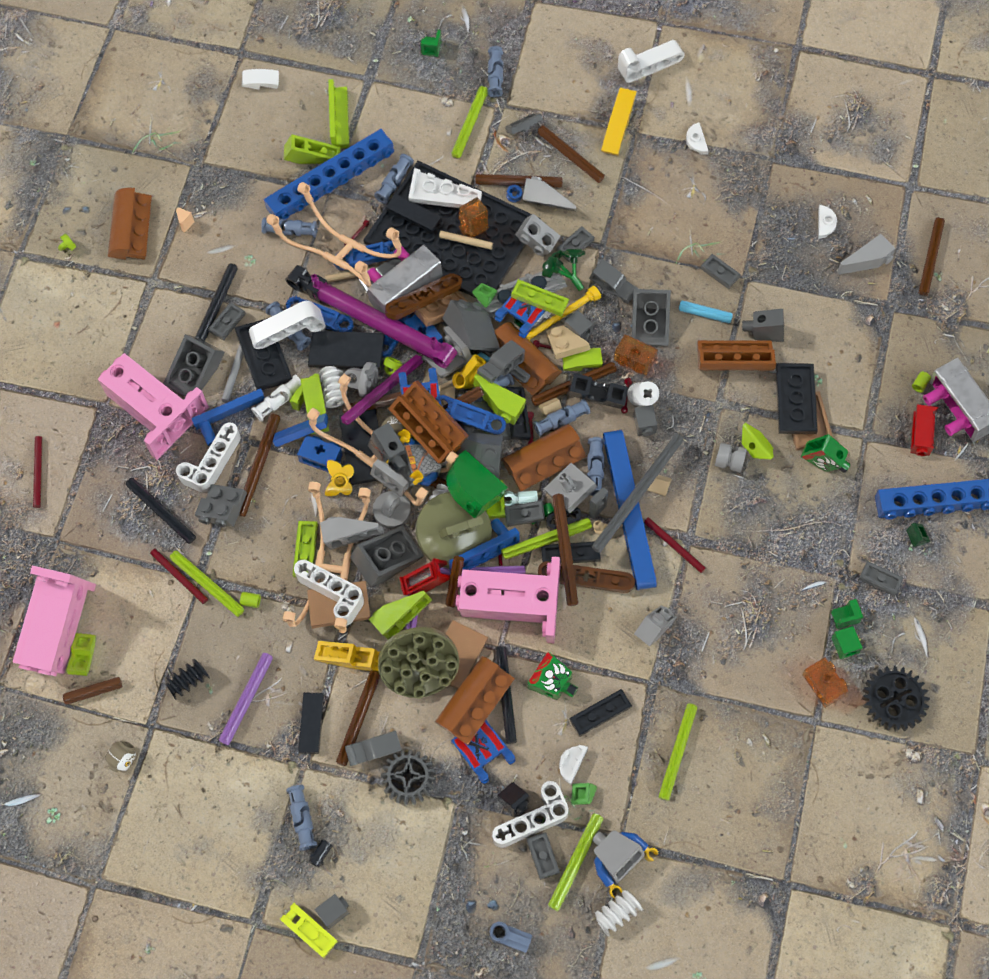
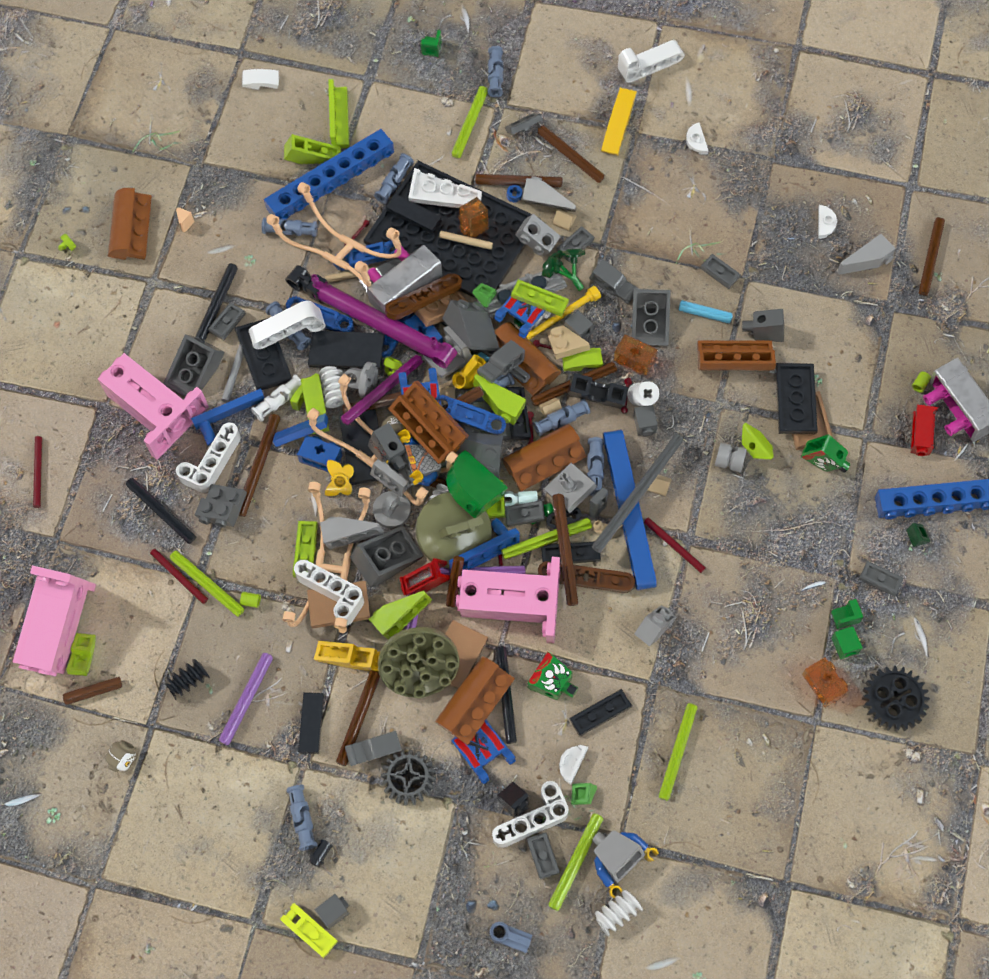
(564, 219): none -> tan slope

